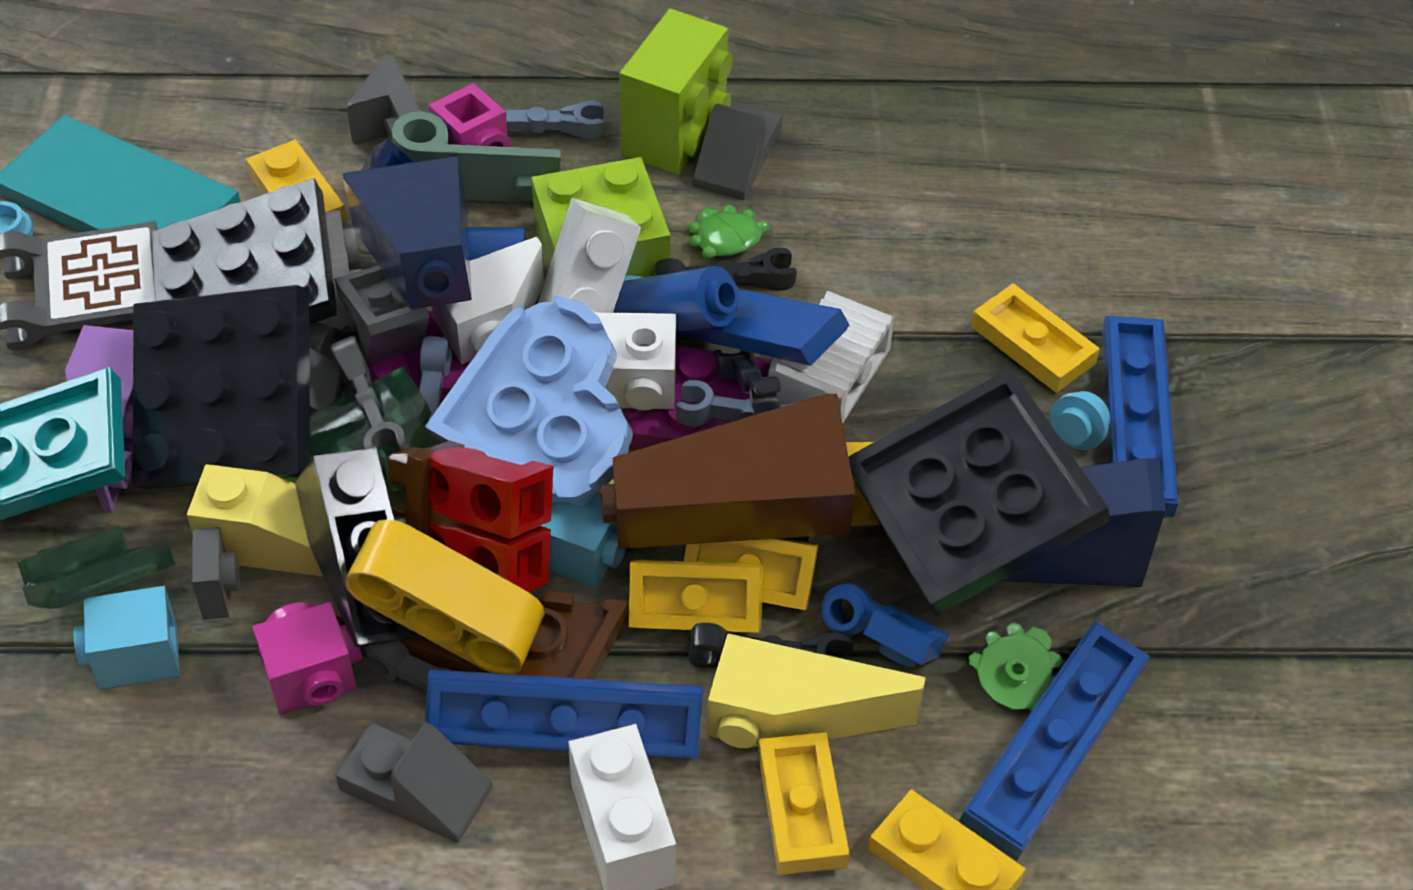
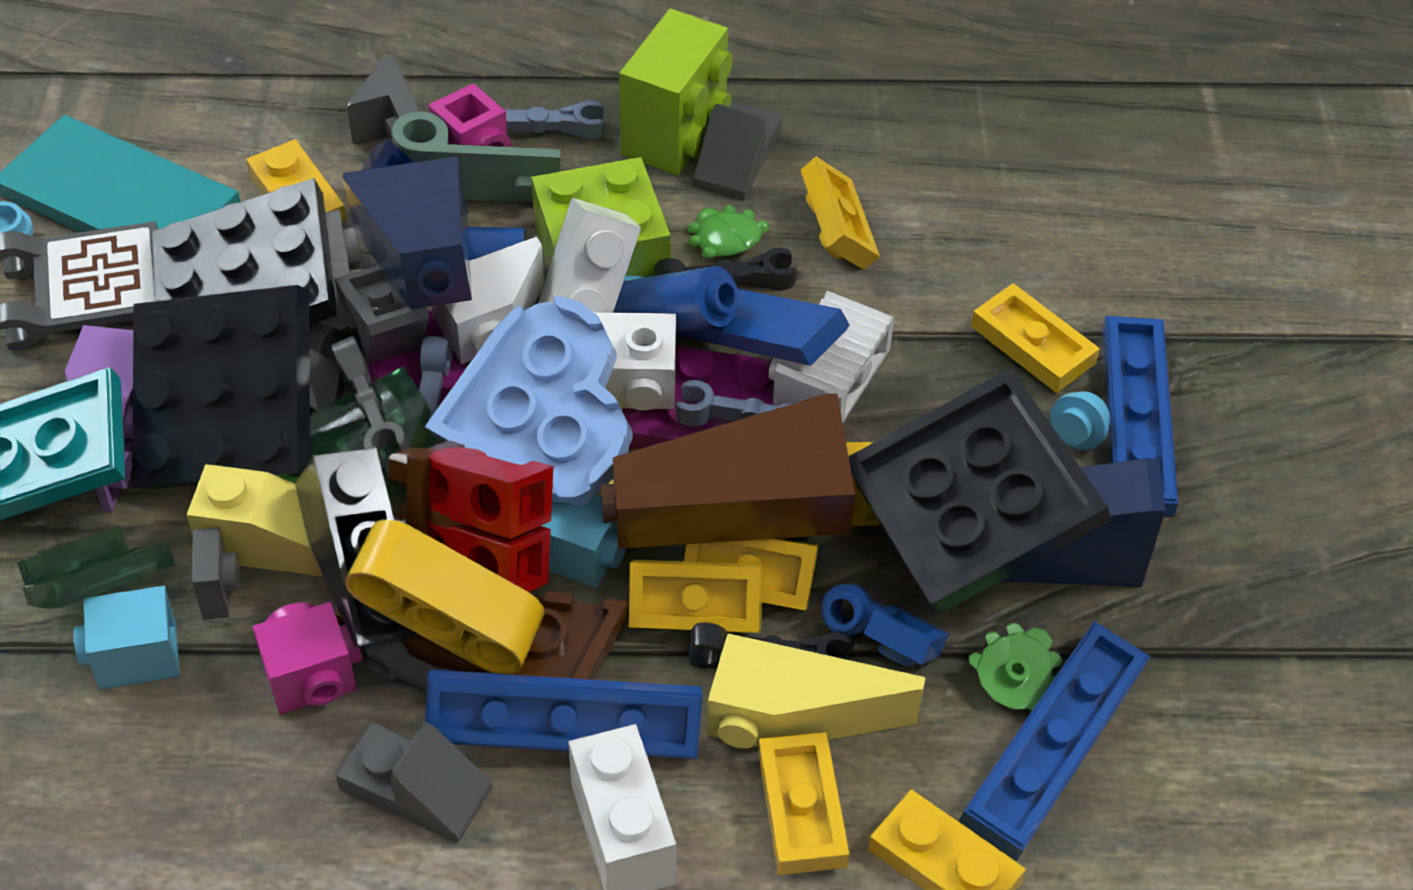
(743, 368): black piece -> none
(839, 214): none -> yellow plate

